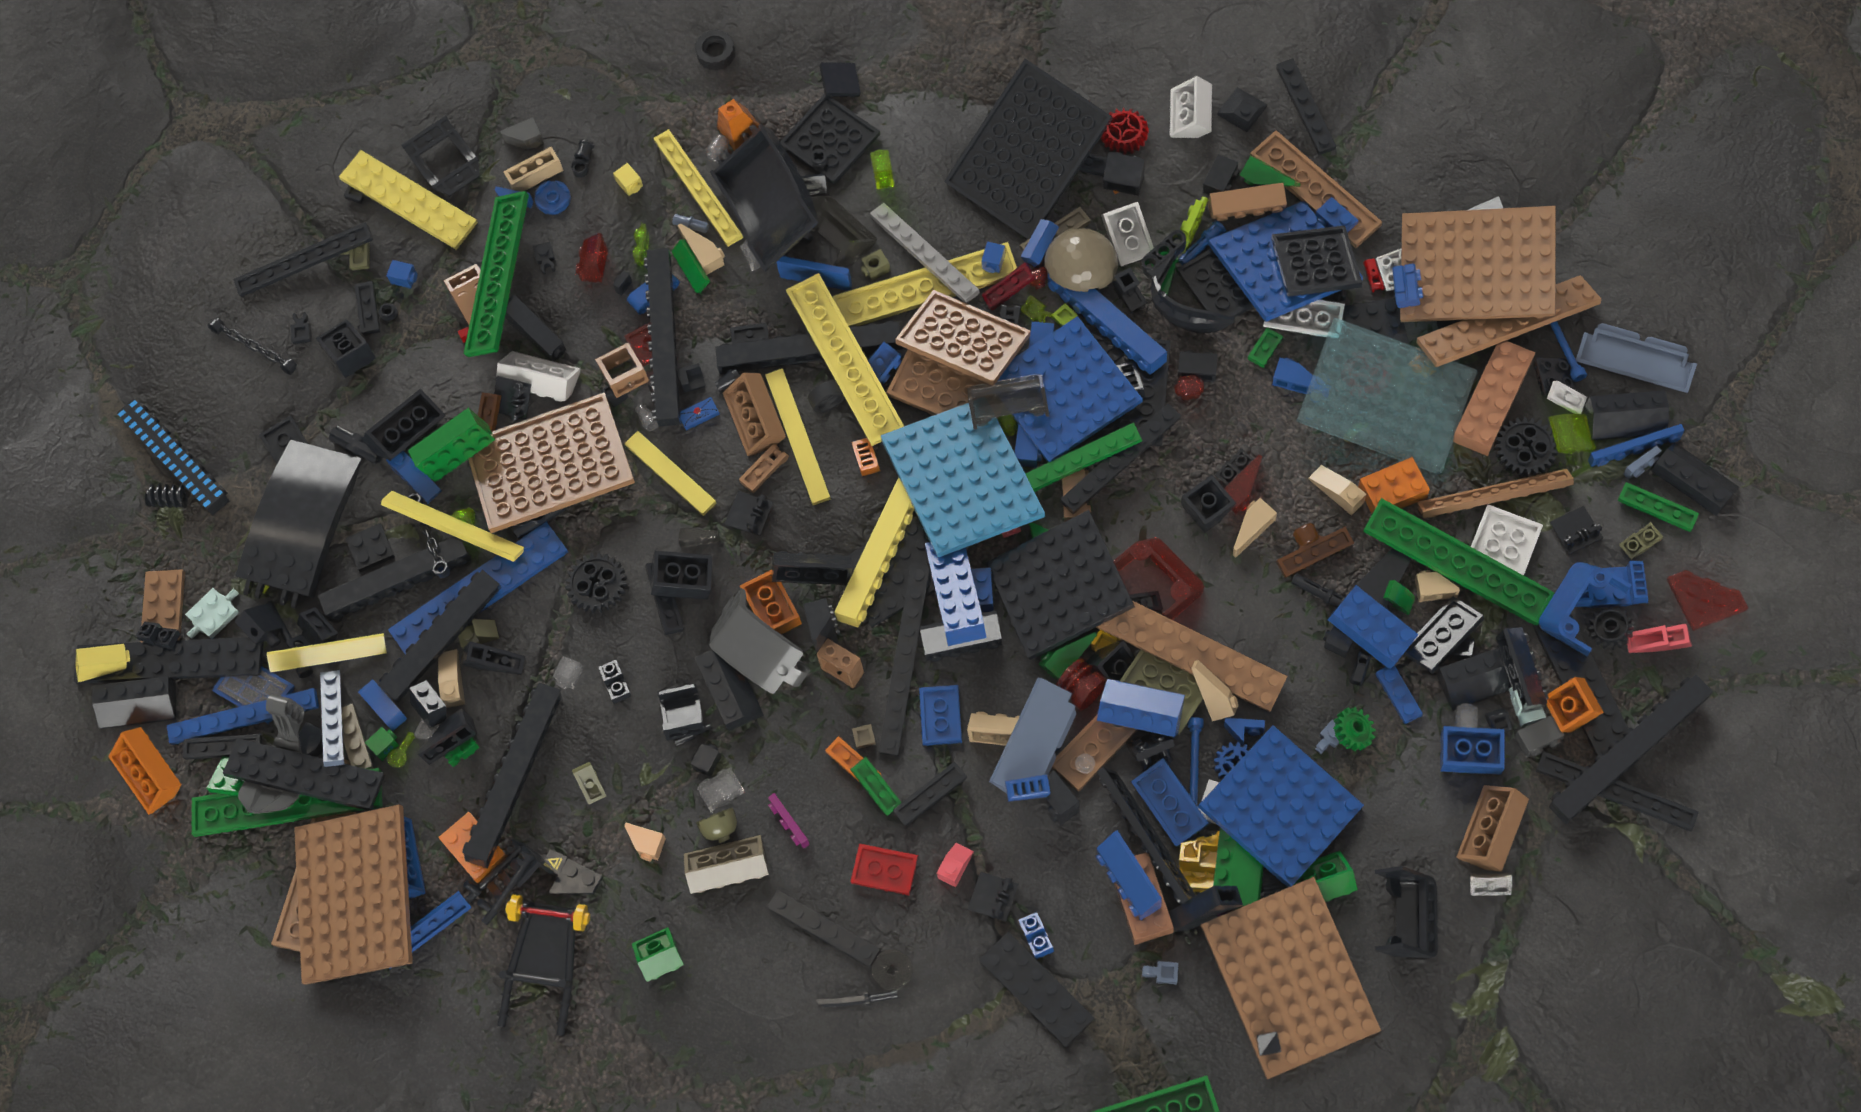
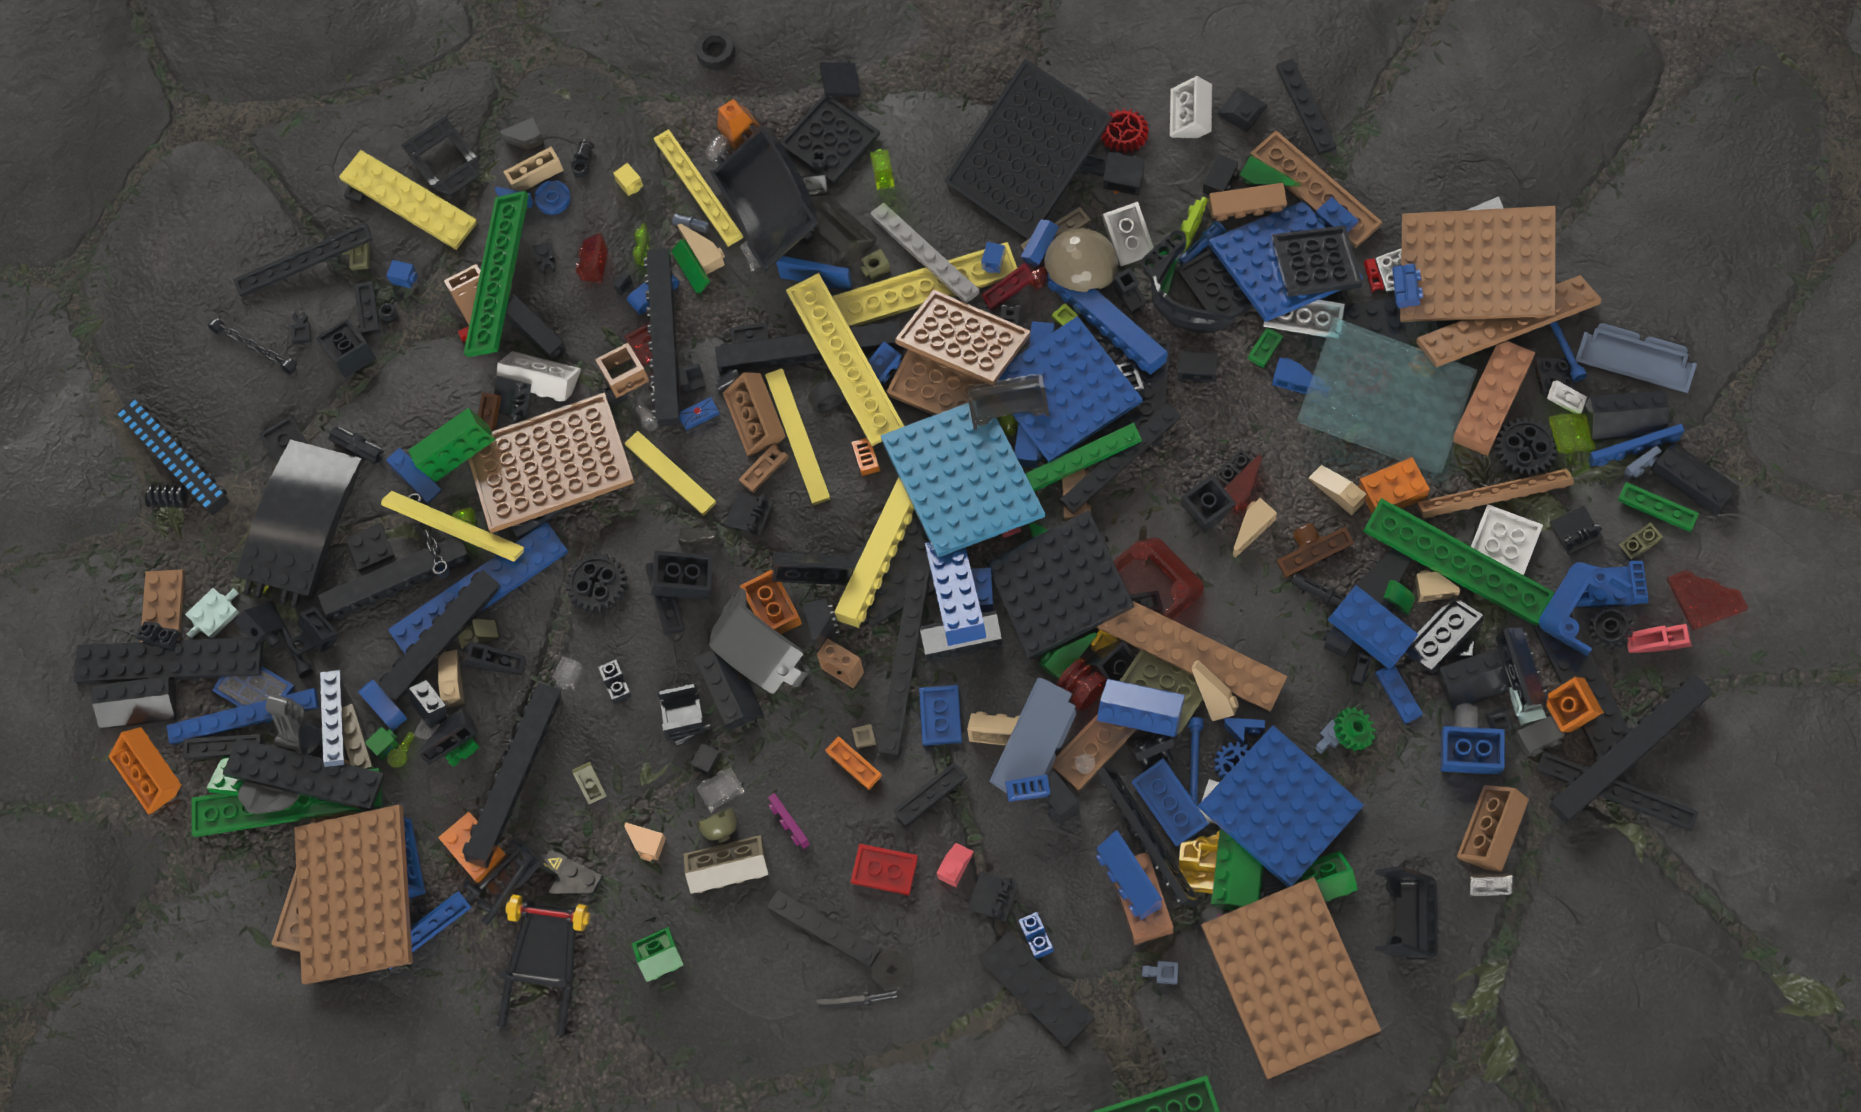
(100, 661): light yellow slope -> none
(326, 652): light yellow tile -> none
(403, 426): black slope -> none
(875, 786): green tile -> none
(1035, 309): clear neon green plate -> none
(1189, 387): clear red head -> none
(1205, 907): black slope -> none
(1268, 1043): black slope -> none

